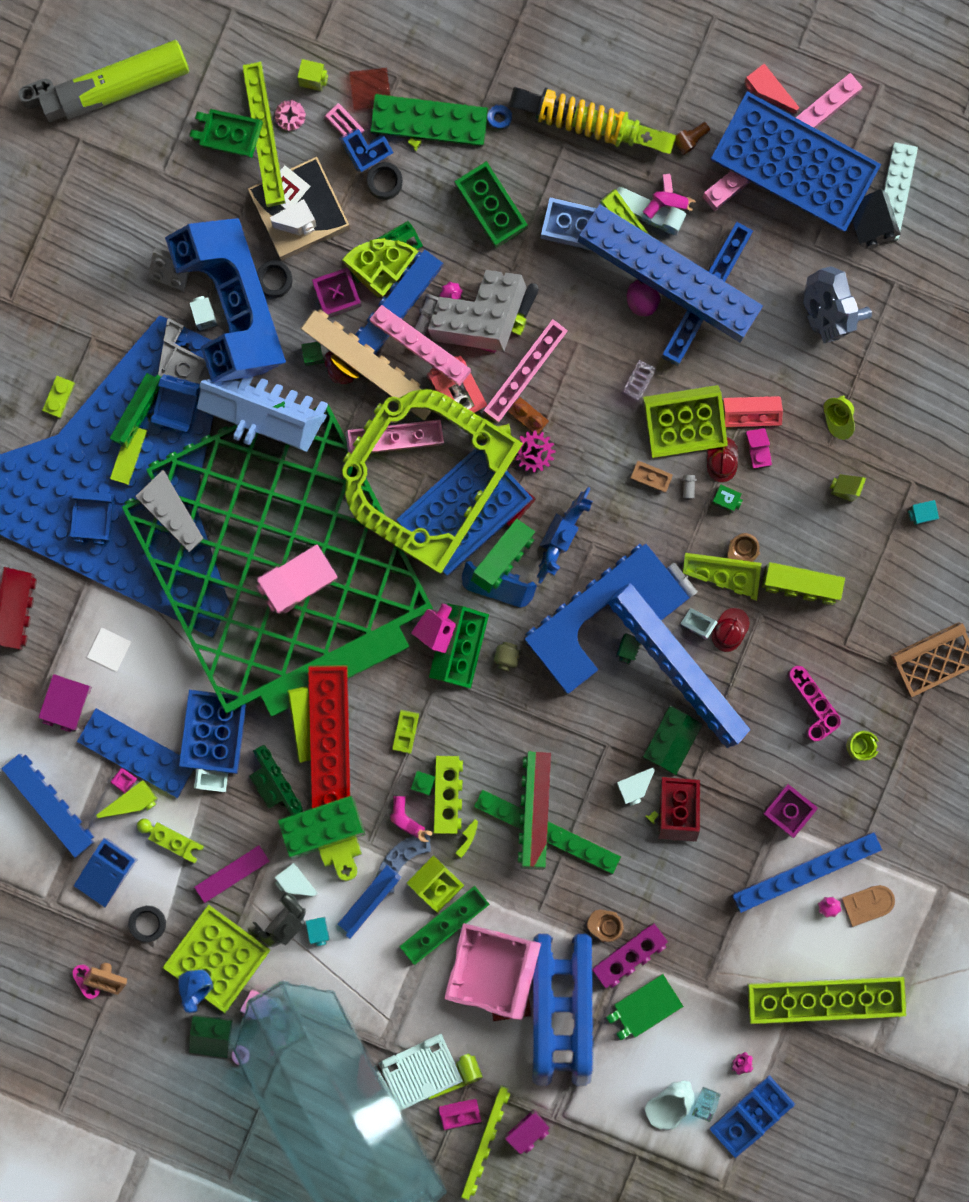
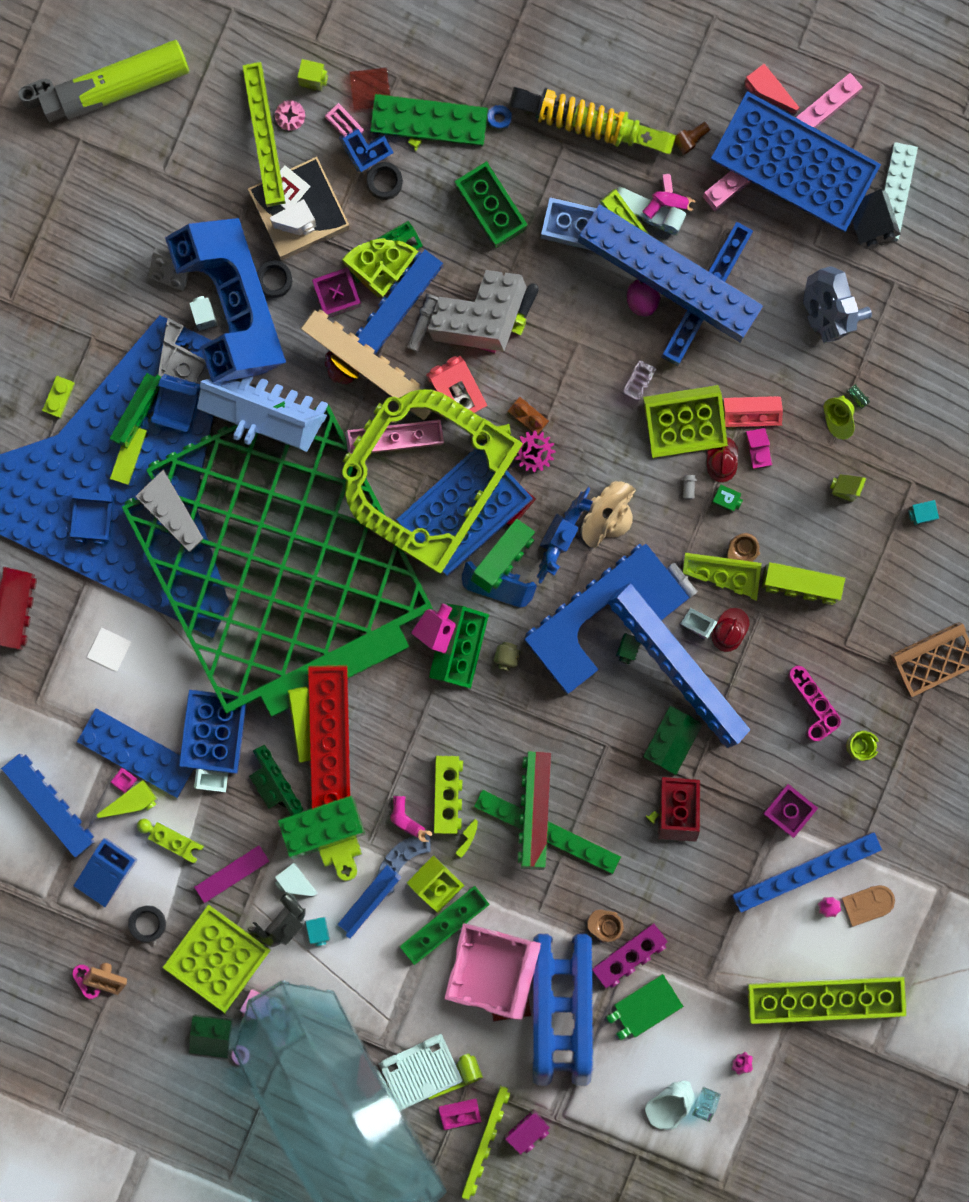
(64, 703): magenta panel -> none
(194, 988): blue helmet -> none
(228, 132): green tile -> none
(296, 580): bright pink brick -> none
(312, 353): green brick -> none
(406, 731): lime slope -> none
(420, 345): bright pink plate -> none
(423, 782): green brick -> none
(451, 290): dark pink piece -> none
(525, 371): bright pink brick -> none
(597, 527): none -> tan piece
(635, 786): light aqua slope -> none
(651, 476): medium nougat plate -> none
(752, 1116): blue slope -> none
(858, 396): none -> clear green pin

